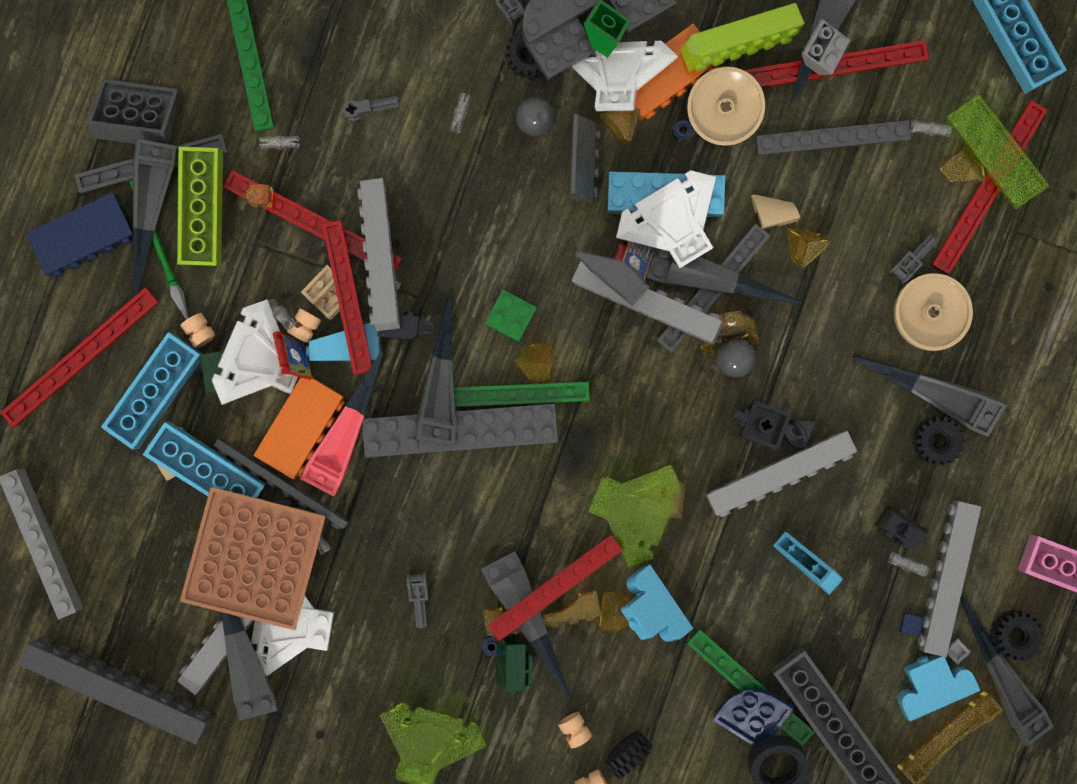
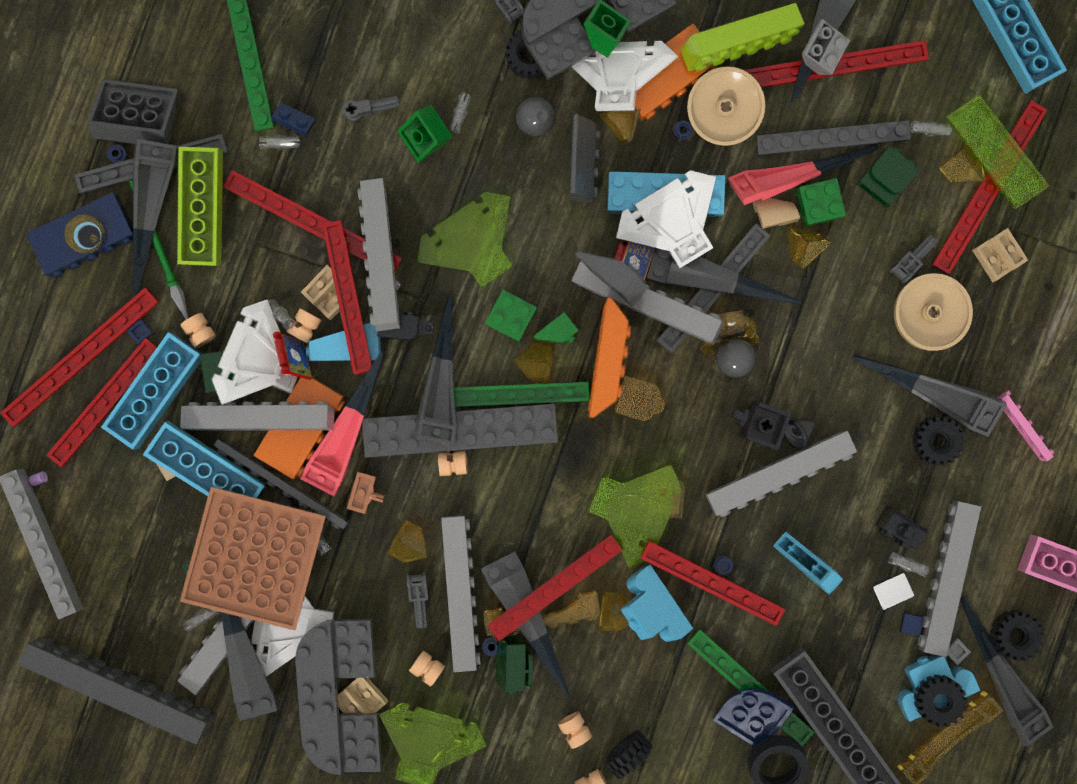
(38, 478): none -> lavender piece
(84, 234): none -> tile
(101, 405): none -> red plate
(122, 153): none -> dark blue plate
(140, 331): none -> dark blue tile
(200, 618): none -> clear pin
(257, 417): none -> light grey brick
(259, 195): clear yellow brick -> none
(293, 119): none -> dark blue plate
(331, 738): none -> dark grey plate
(361, 697): none -> tan slope
(363, 493): none -> nougat plate
(408, 544): none -> clear yellow slope
(424, 133): none -> green slope
(426, 668): none -> light nougat wheel
(452, 462): none -> light nougat wheel
(460, 593): none -> light grey brick
(471, 240): none -> clear neon green plate
(558, 331): none -> green slope
(609, 357): none -> orange slope
(639, 399): none -> clear yellow plate
(712, 583): none -> red plate
(723, 565): none -> dark blue plate
(768, 182): none -> coral plate
(820, 202): none -> green brick
(888, 176): none -> dark green brick
(893, 591): none -> white sticker
(927, 694): none -> black tyre
(1000, 255): none -> tan slope
(1025, 428): none -> bright pink hinge

